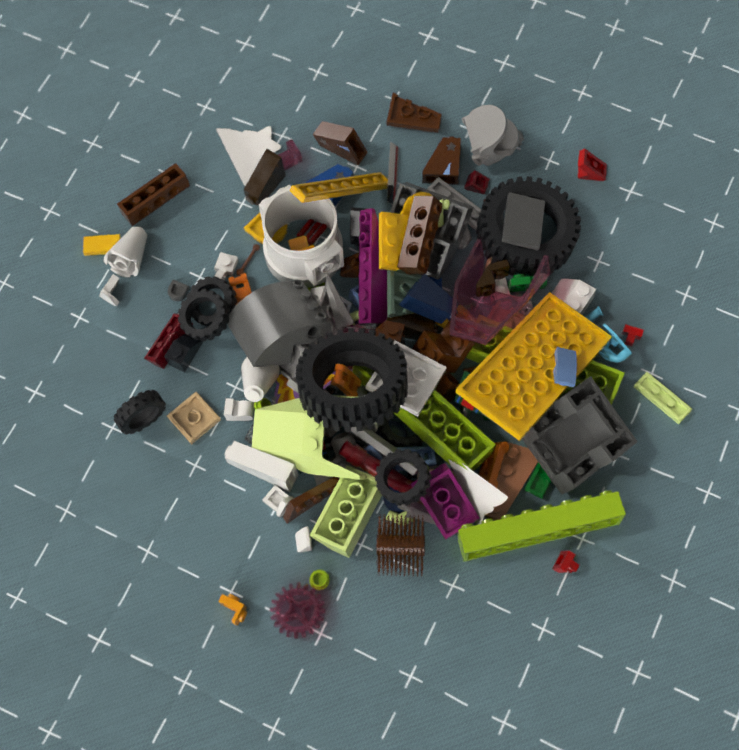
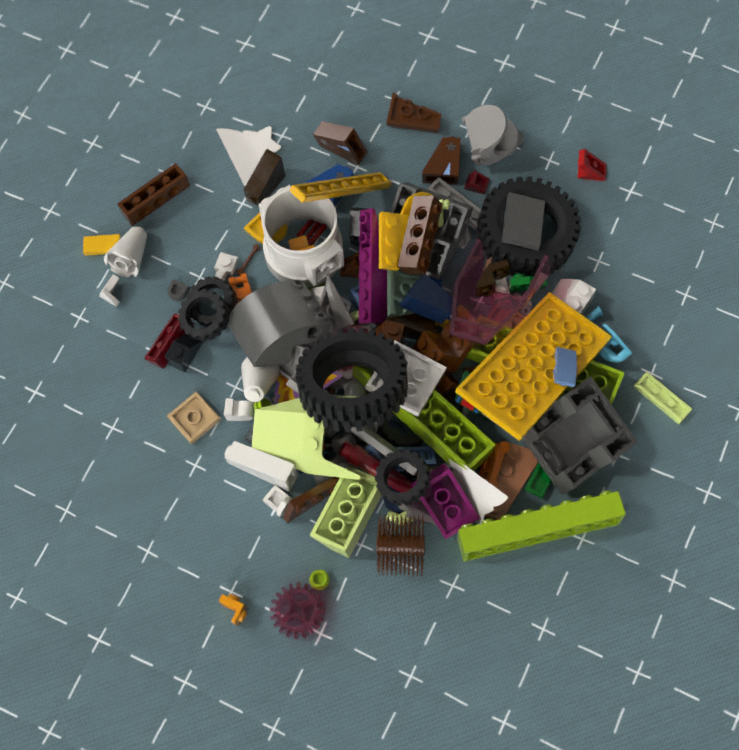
(147, 403): black tyre -> none
(291, 156): clear pink panel -> none
(304, 540): white slope -> none
(346, 380): orange plate -> none
(393, 172): sticker -> none
(565, 562): red tile -> none
(632, 333): red tile -> none

